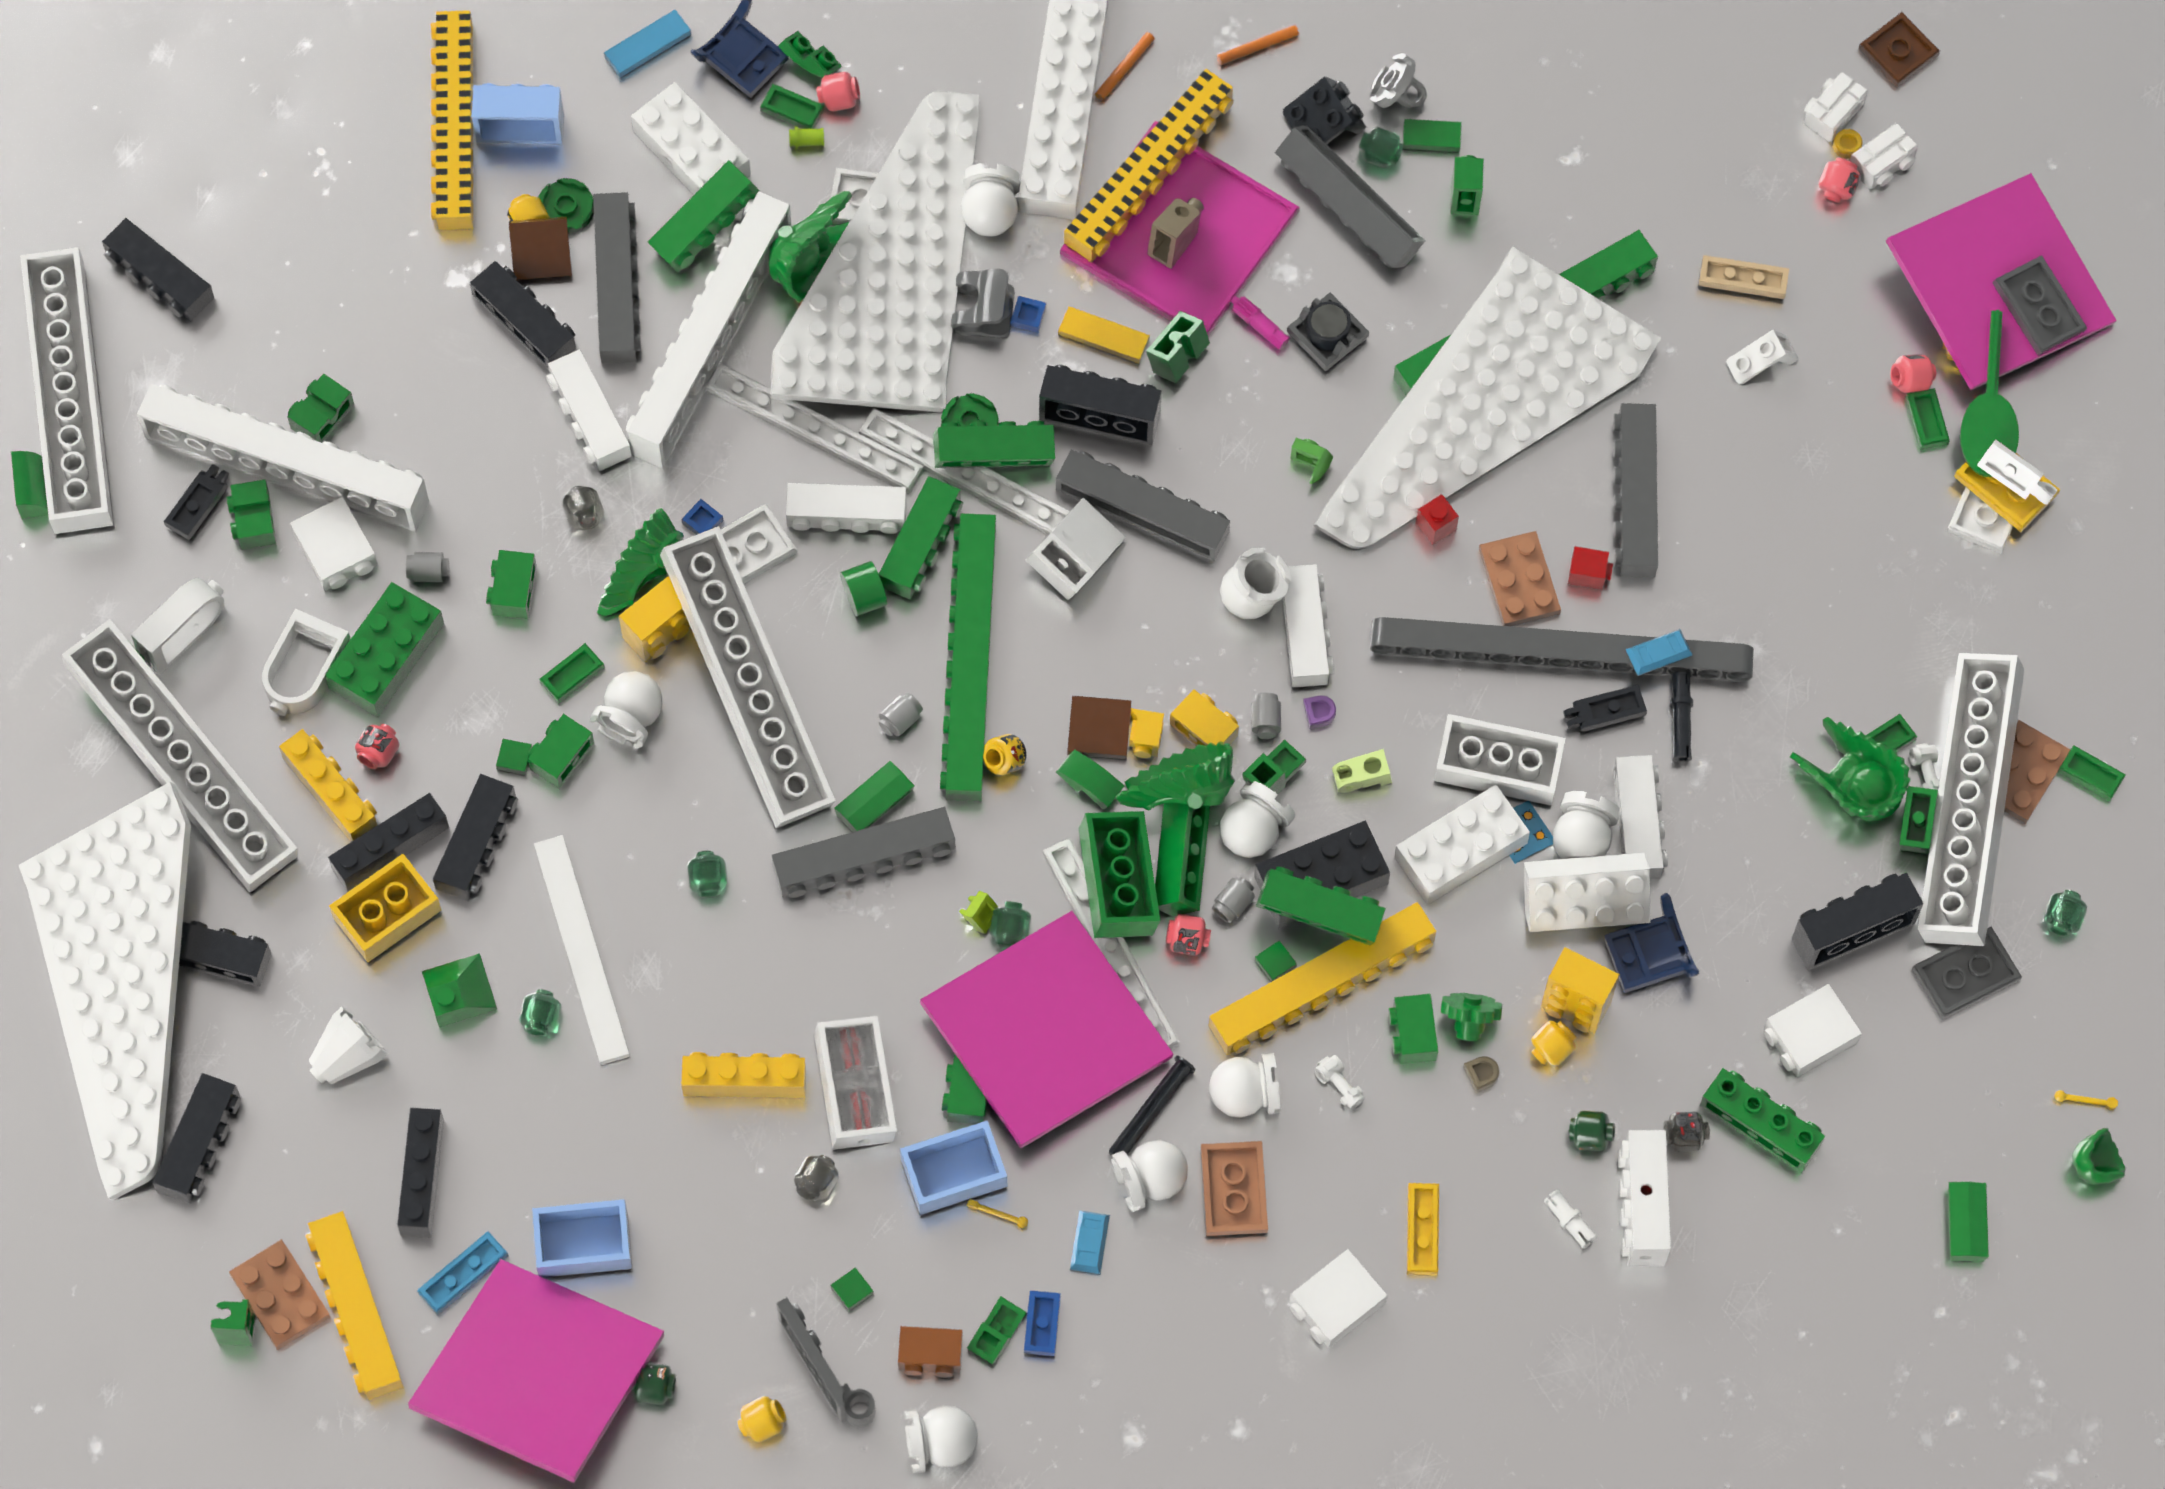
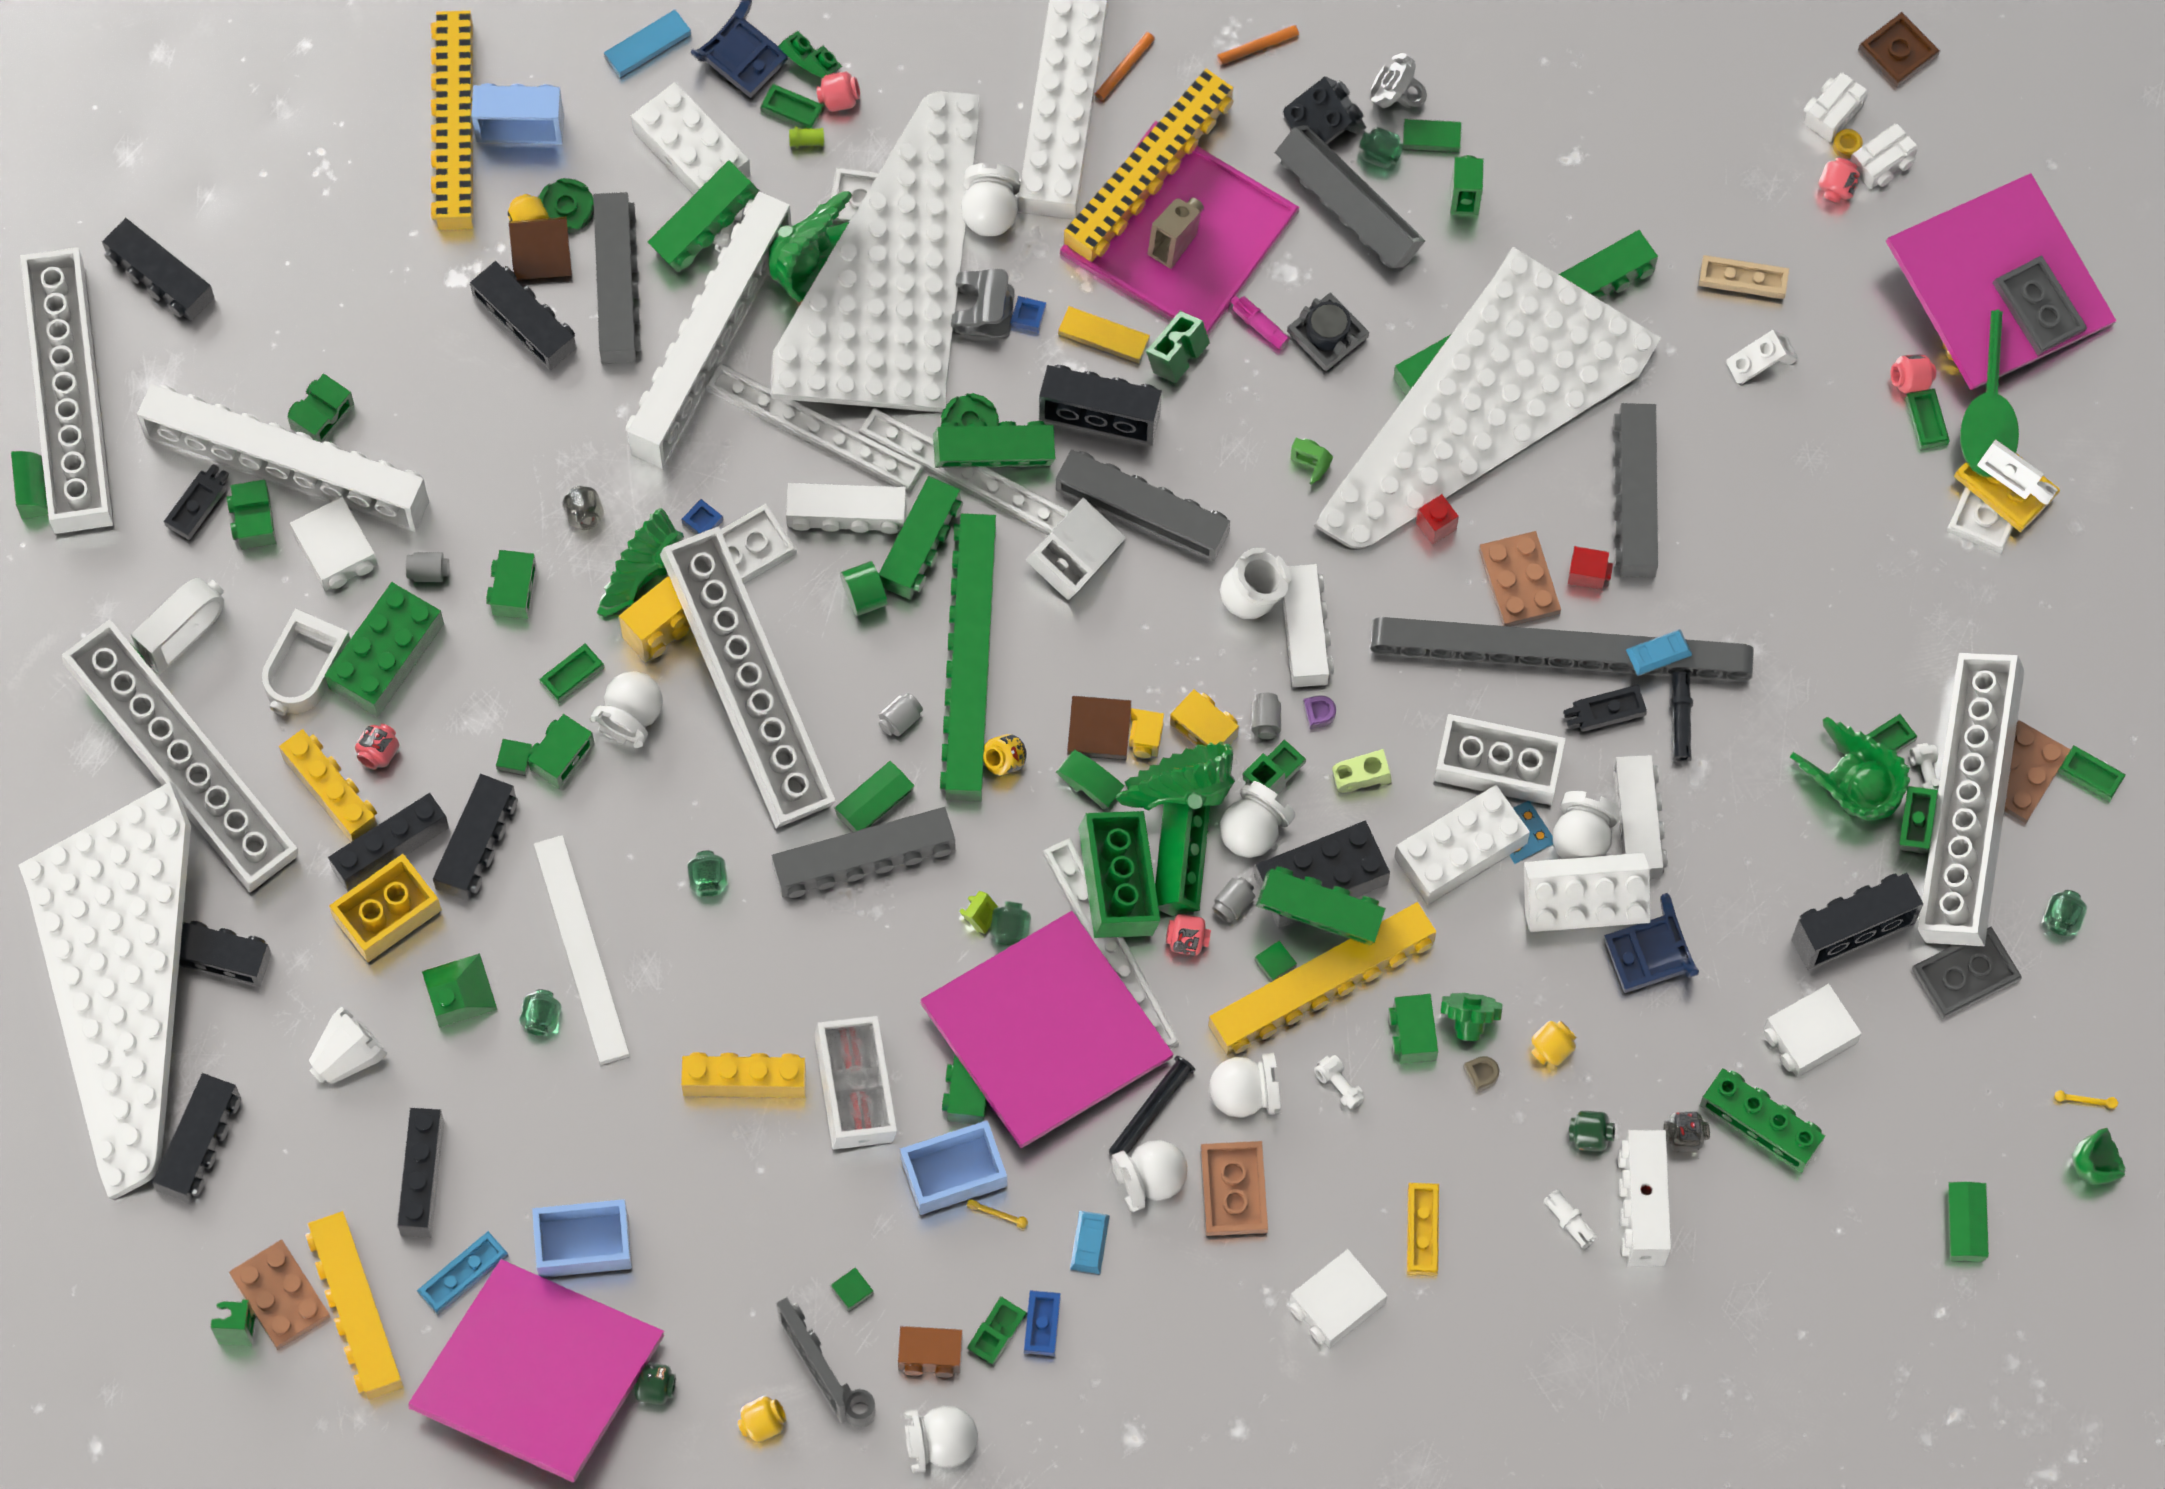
(589, 410): white brick -> none
(816, 1178): clear smoke head -> none
(1579, 991): yellow brick -> none

